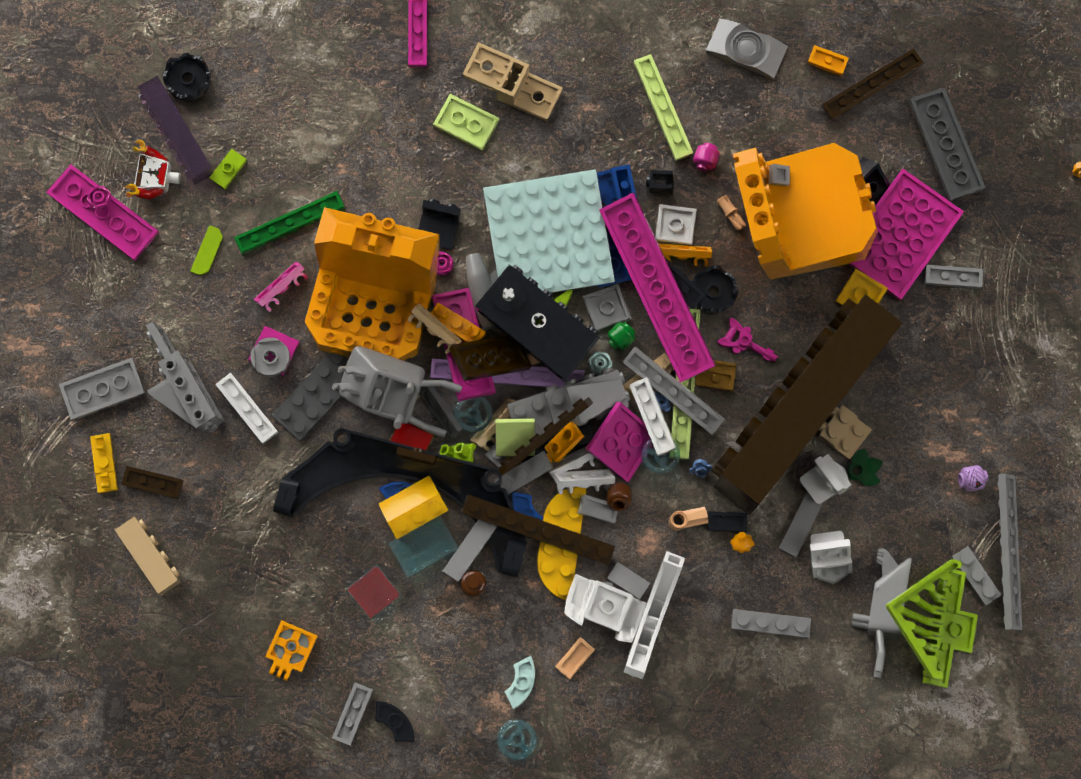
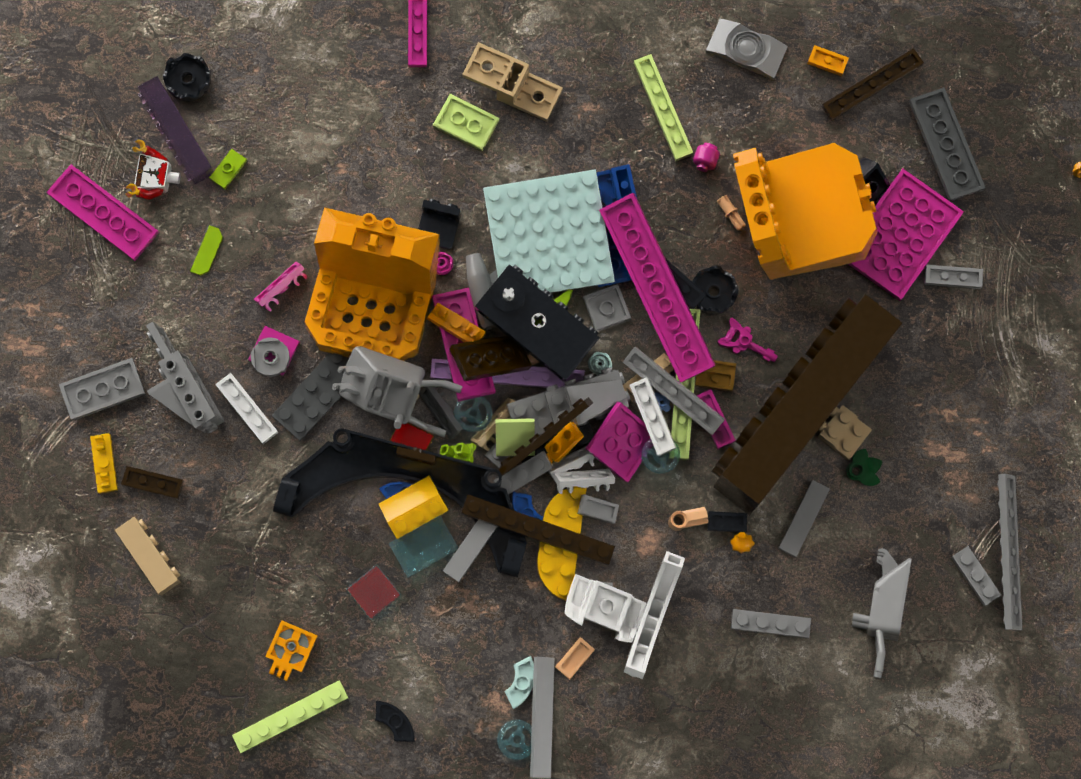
(99, 191): dark pink plate -> none
(287, 223): green tile -> none
(290, 716): none -> yellowish green plate
(352, 714): light grey plate -> none
(434, 326): tan plate -> none
(473, 583): reddish brown head -> none
(542, 717): none -> light grey tile
(619, 497): reddish brown head -> none
(621, 336): green head -> none
(628, 580): light grey tile -> none
(660, 181): black window -> none
(675, 225): white tile -> none
(684, 252): light orange plate -> none
(700, 468): medium blue plate -> none
(723, 435): none -> dark pink plate
(779, 175): light grey plate -> none
(825, 479): white piece -> none
(830, 556): white piece -> none
(858, 286): yellow plate -> none
(949, 626): lime plate -> none
(972, 478): lavender head -> none

